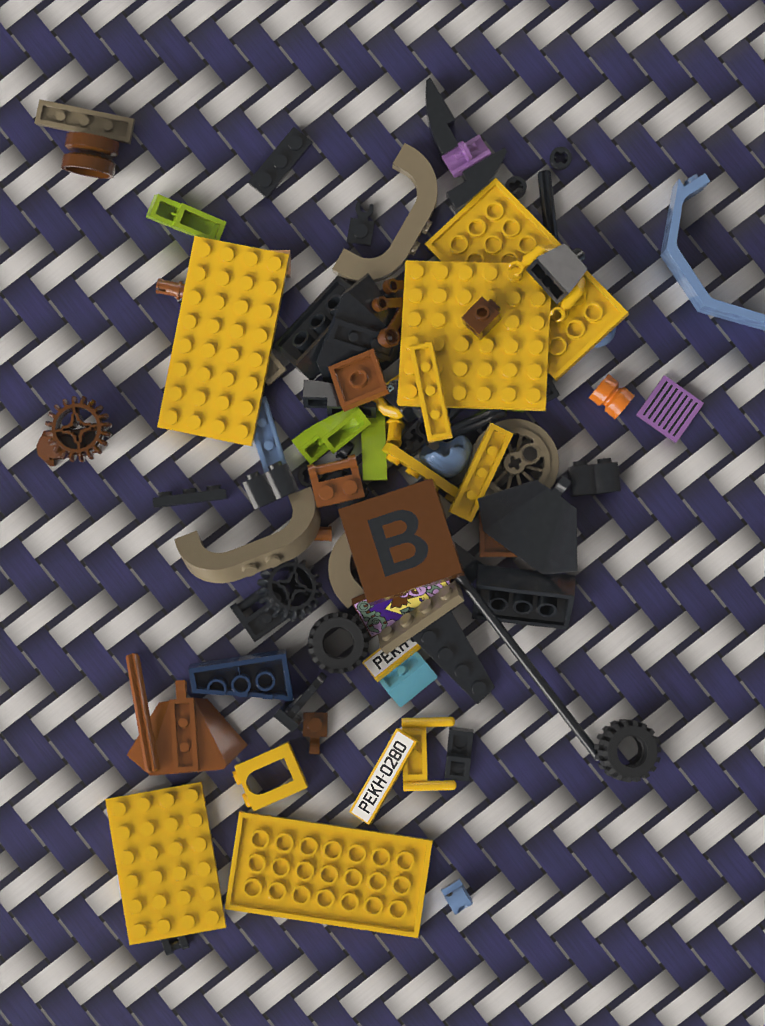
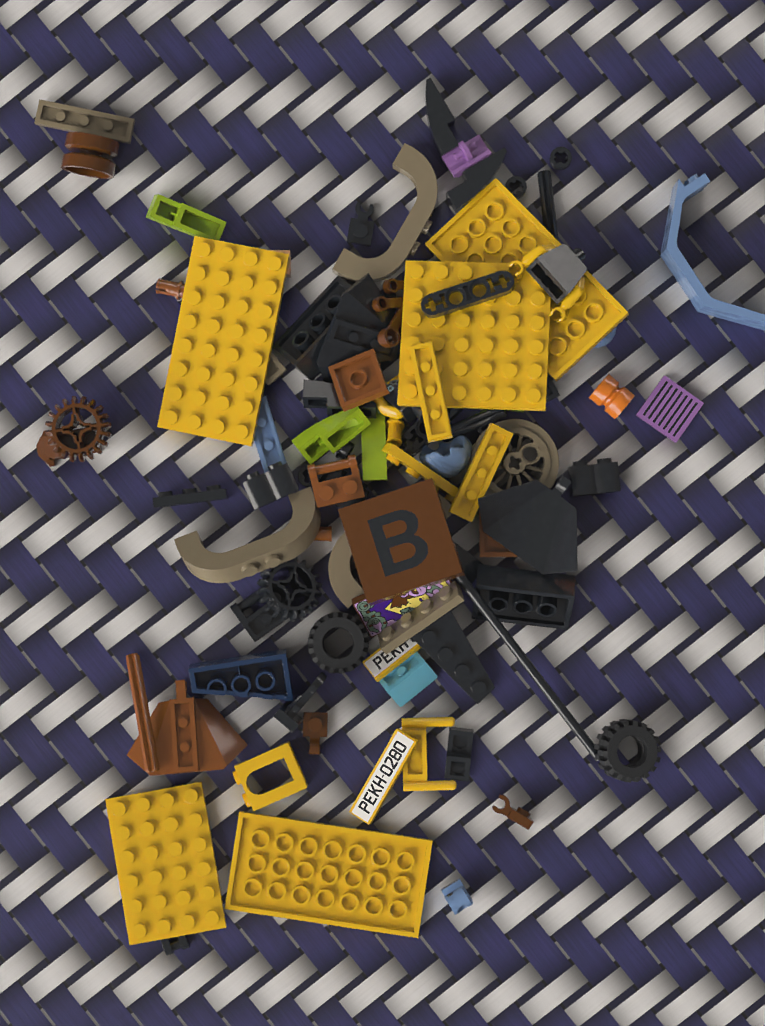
(280, 162): black plate -> none
(466, 290): none -> black beam
(482, 317): reddish brown brick -> none
(519, 816): none -> reddish brown plate

